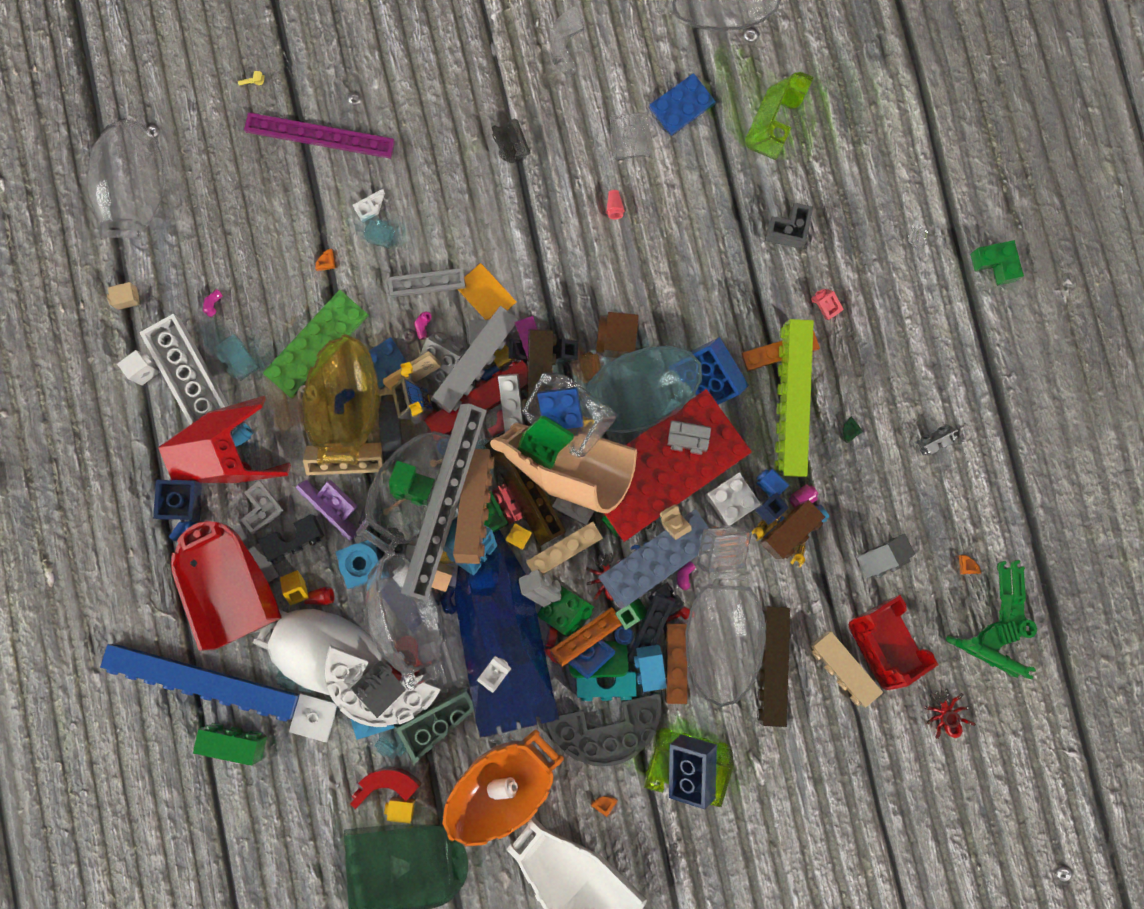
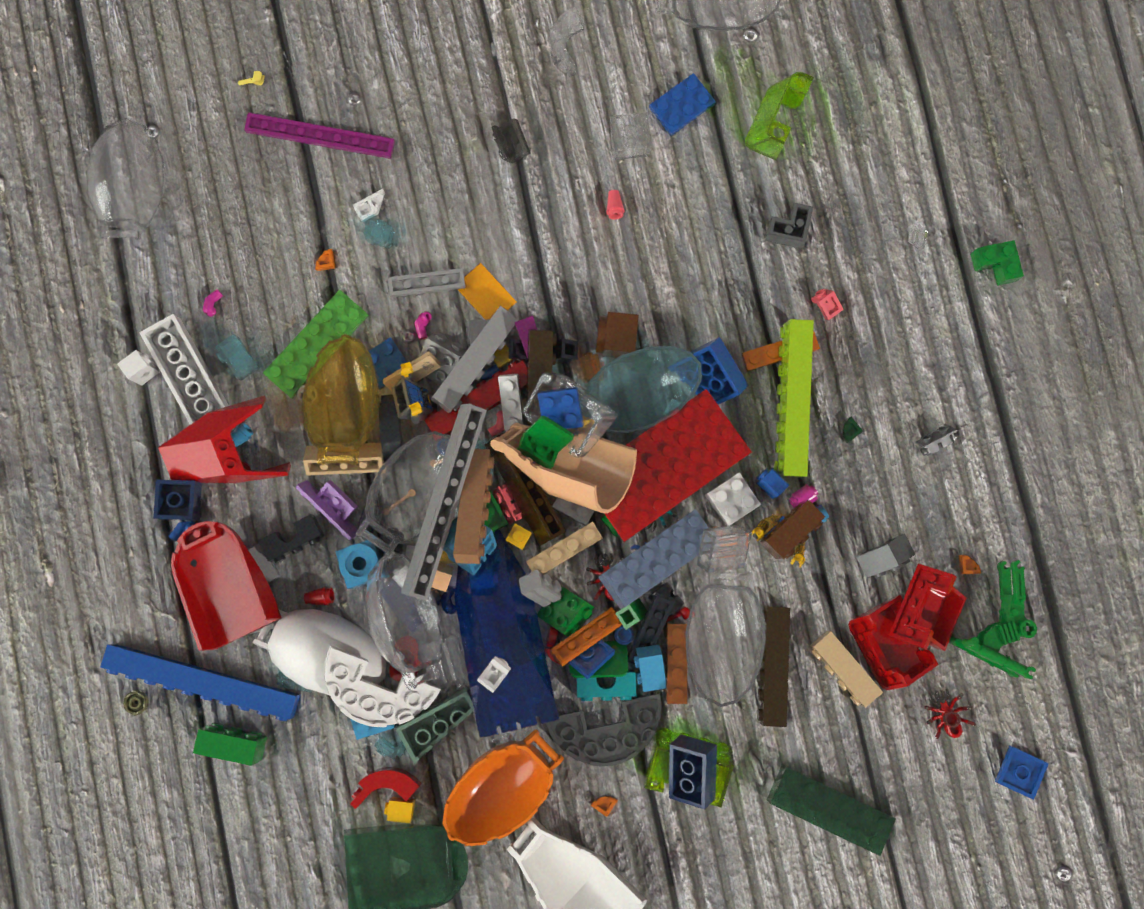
(123, 296): tan brick -> none
(129, 702): none -> olive plate
(266, 508): light grey plate -> none
(294, 587): yellow brick -> none
(313, 717): white plate -> none
(342, 398): arm -> none
(378, 688): dark grey hinge -> none
(410, 485): green brick -> none
(502, 788): white brick -> none
(674, 522): tan bracket -> none
(683, 575): dark pink arm -> none
(688, 437): light grey brick -> none
(772, 508): dark blue brick -> none
(831, 809): none -> clear green brick
(928, 609): none -> red windscreen
(1021, 772): none -> blue plate

